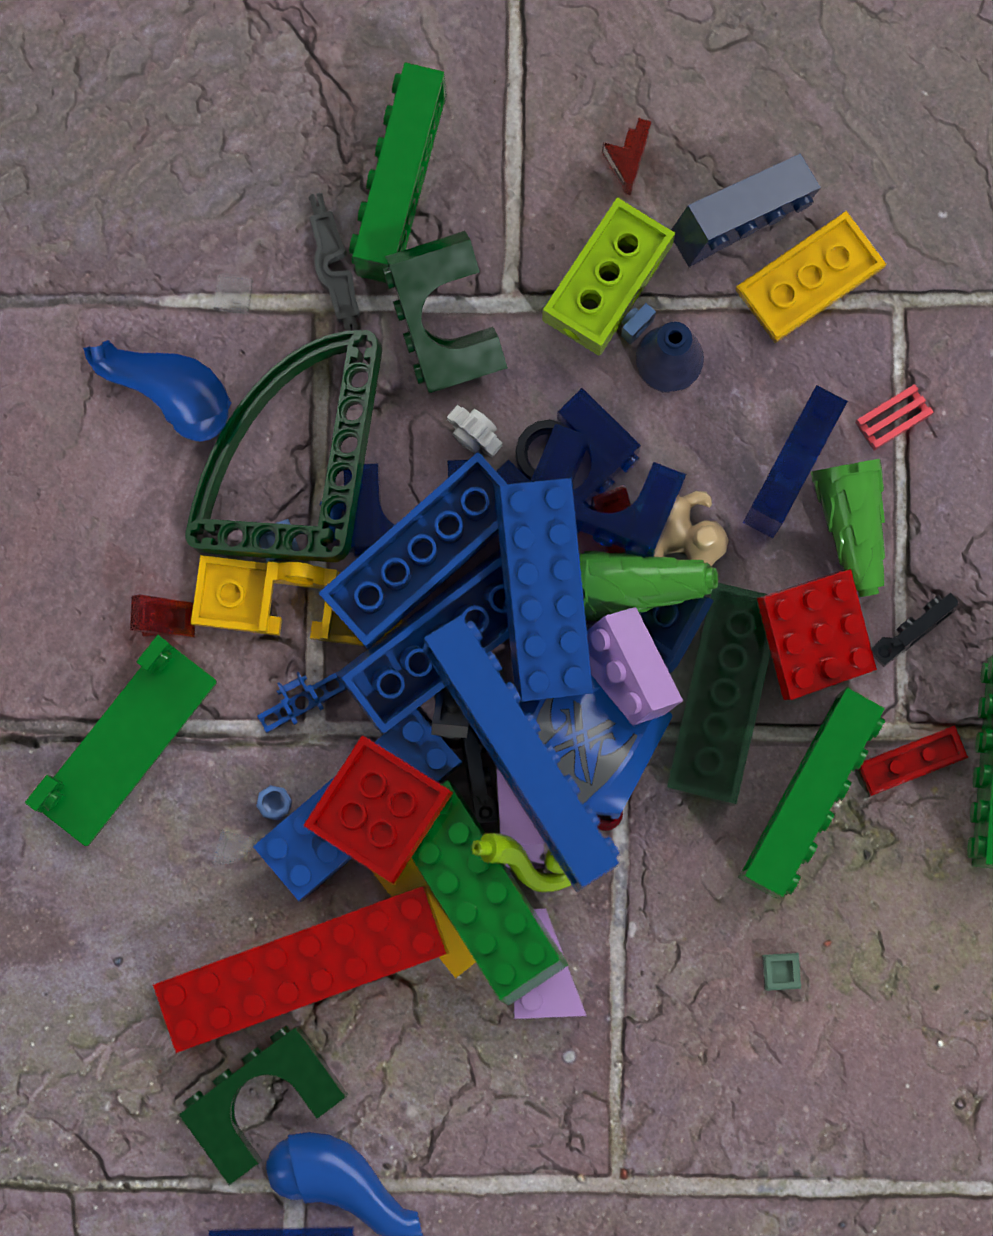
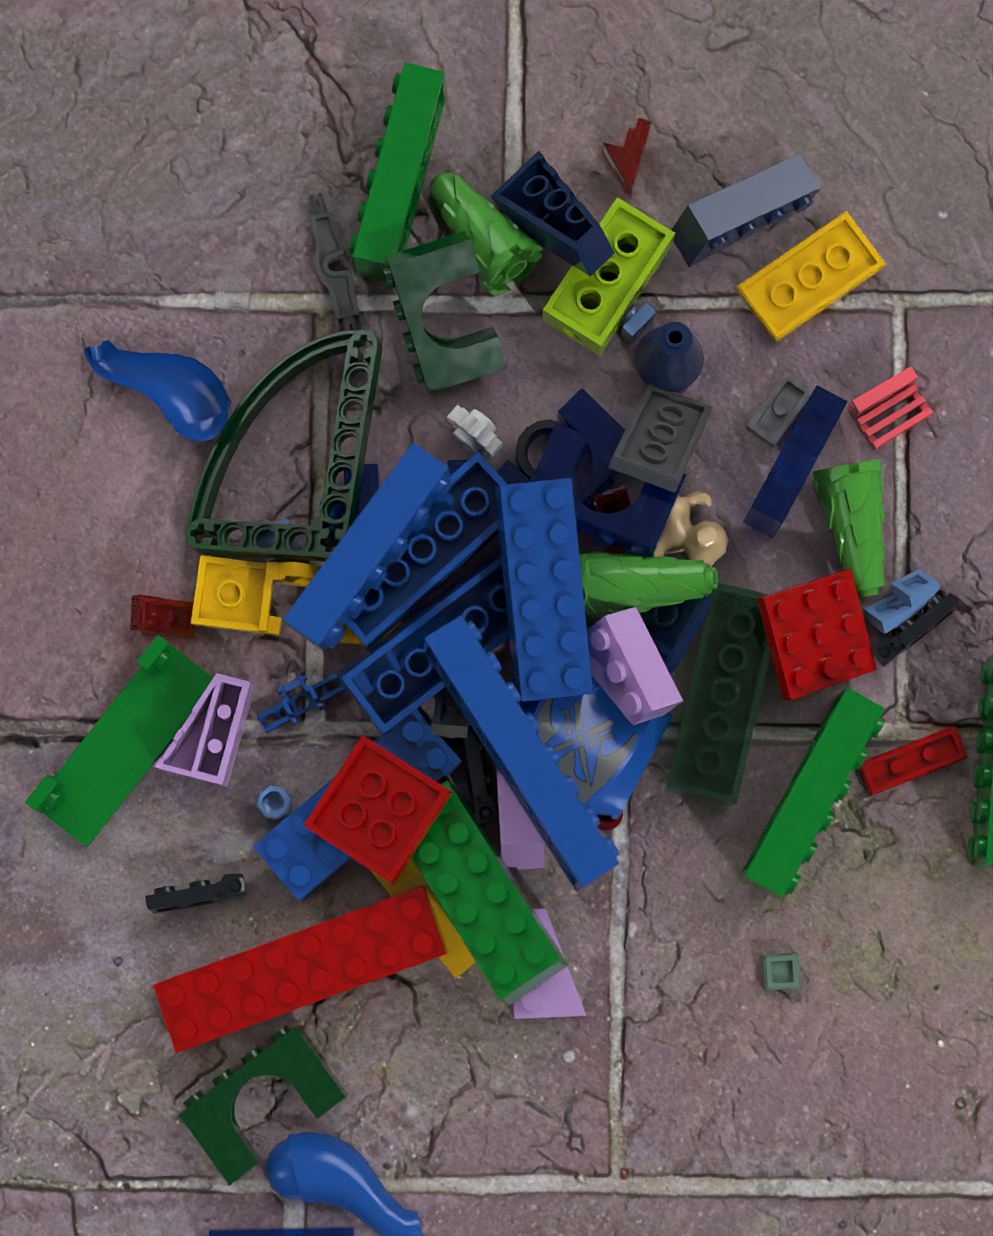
(197, 894): none -> black hinge
(212, 733): none -> lavender wedge
(368, 547): none -> blue brick
(497, 242): none -> bright green cone
(506, 850): lime plant -> none
(553, 215): none -> dark blue wedge
(660, 437): none -> dark grey tile
(779, 410): none -> flat silver plate
(882, 392): none -> coral tile
(908, 597): none -> medium blue slope

